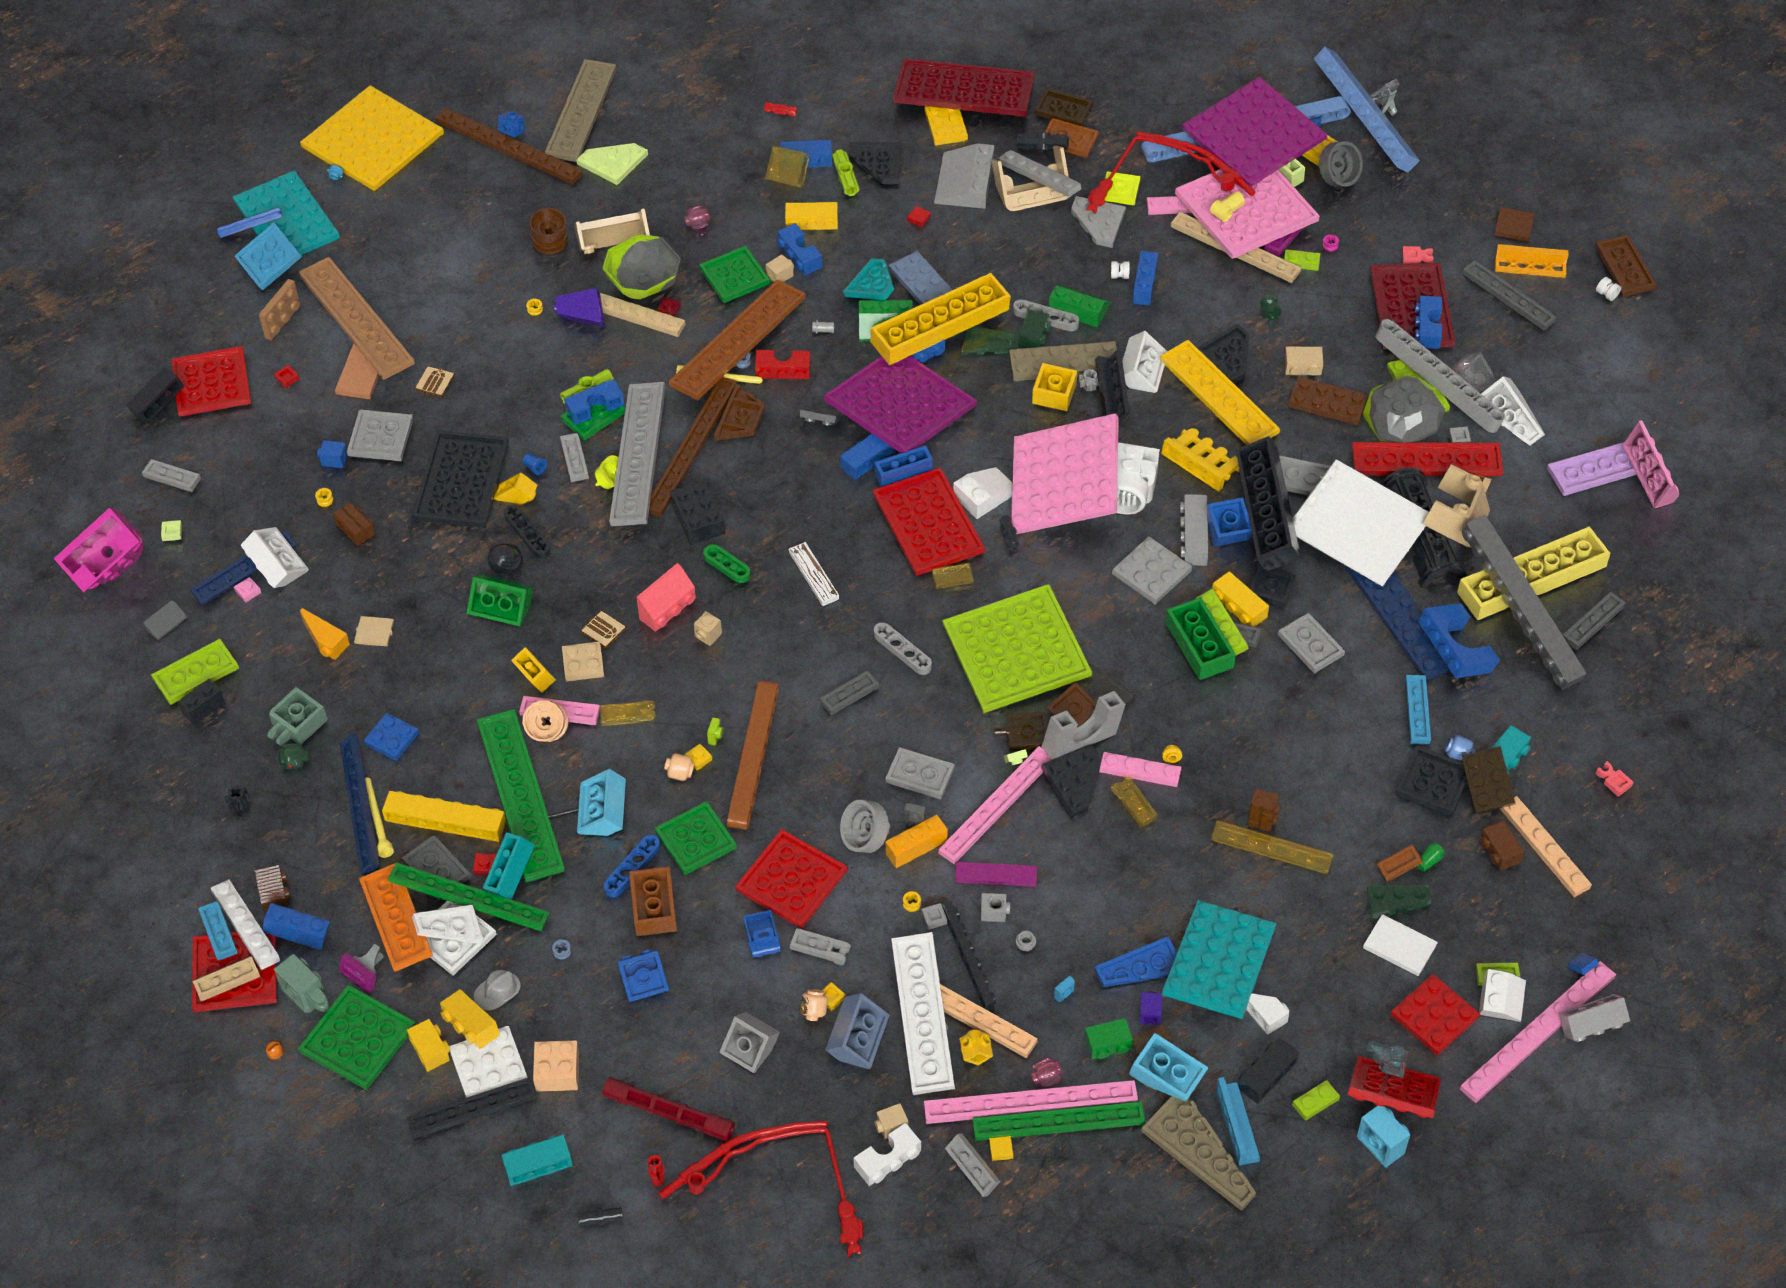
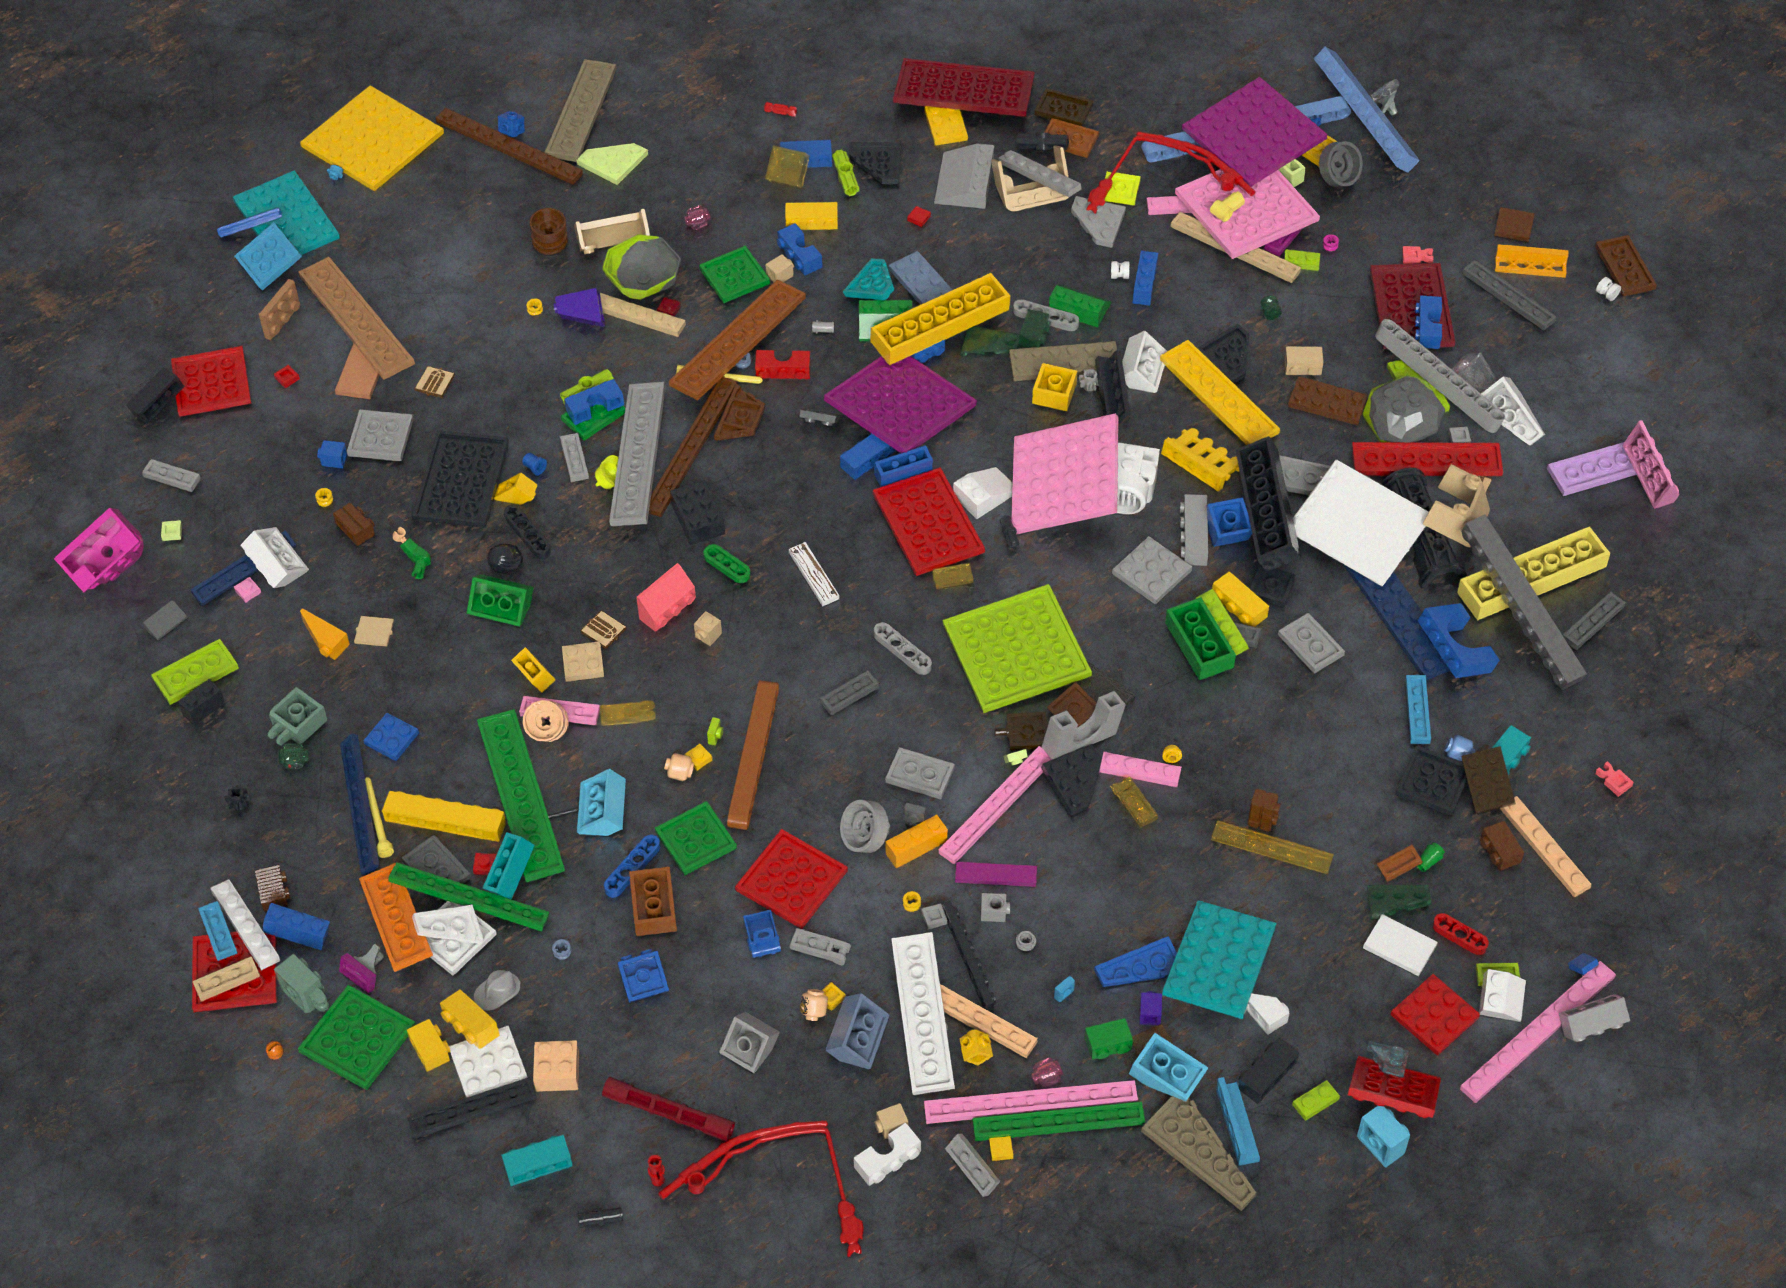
(414, 552): none -> green arm
(1463, 942): none -> red beam

